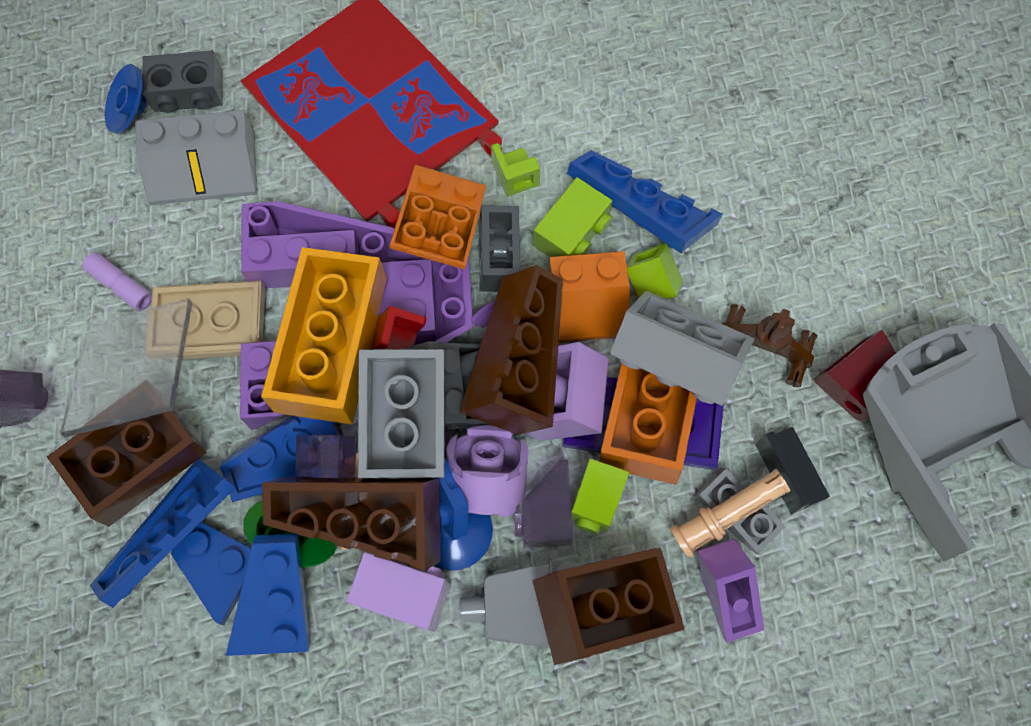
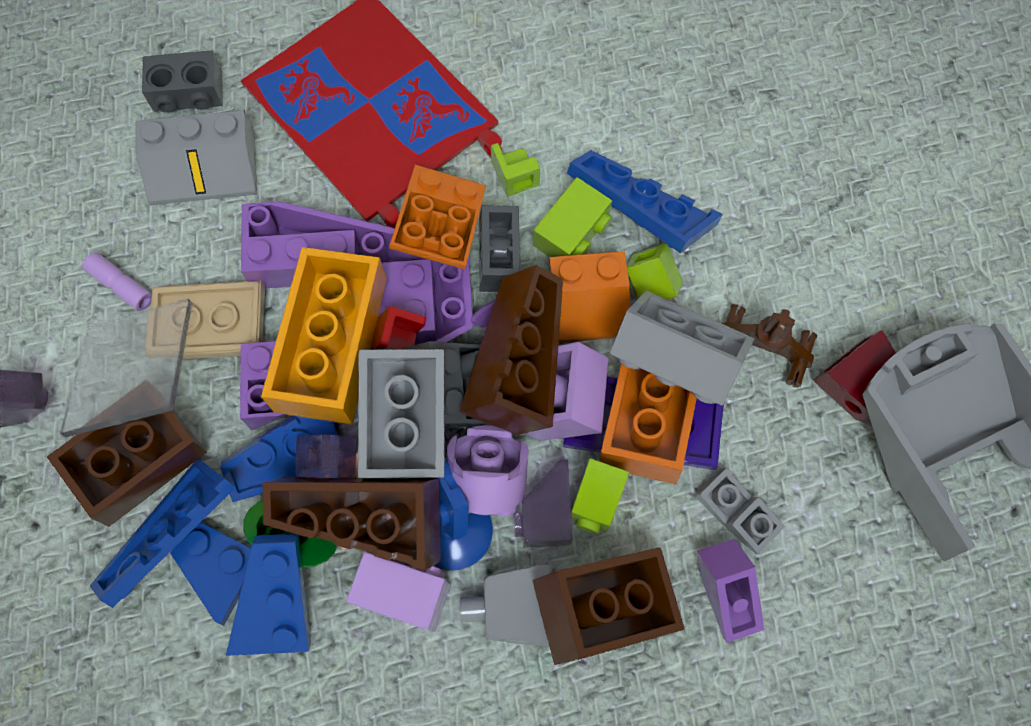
(124, 99): blue dish -> none
(713, 522): light nougat pin -> none
(789, 457): black panel -> none

